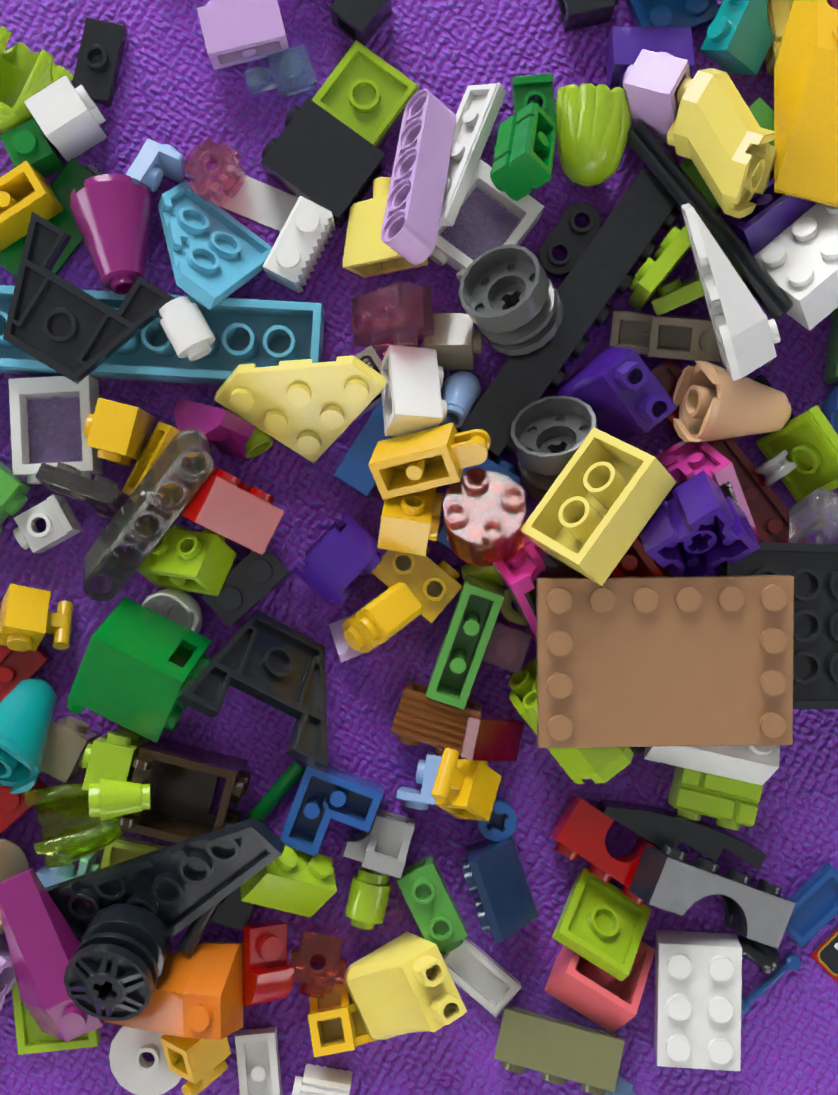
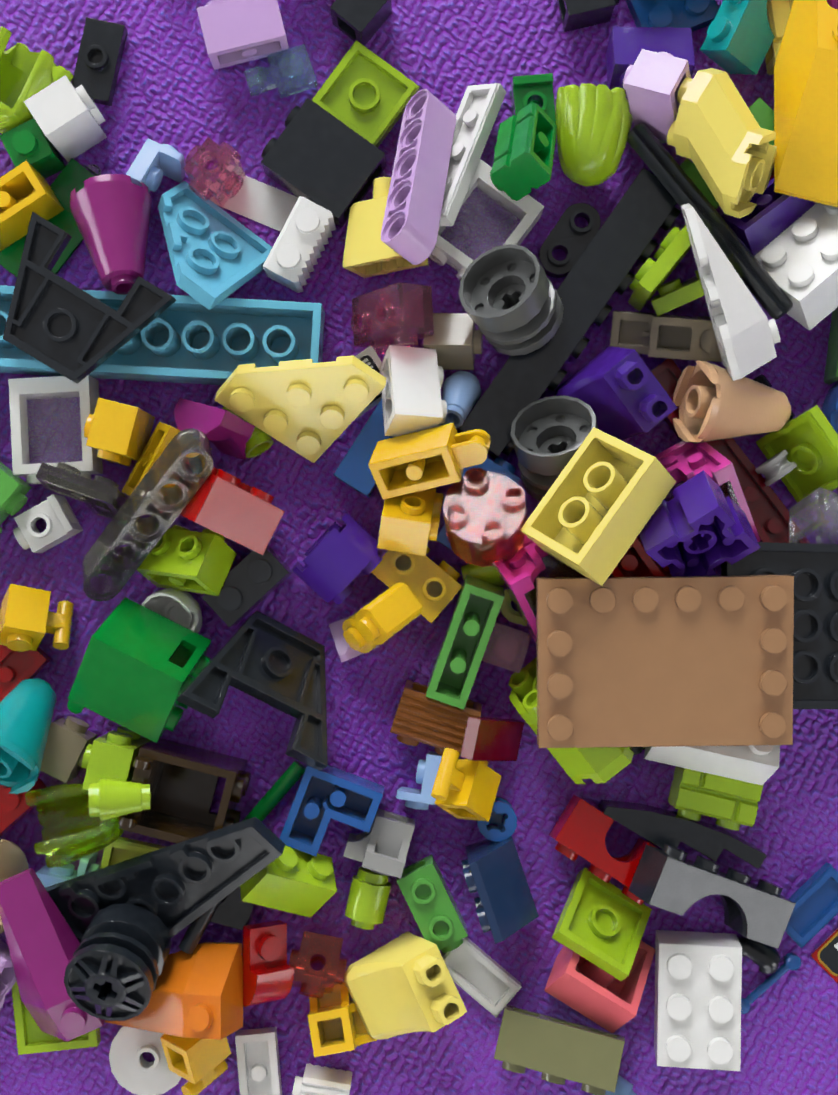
(186, 328): white brick -> none

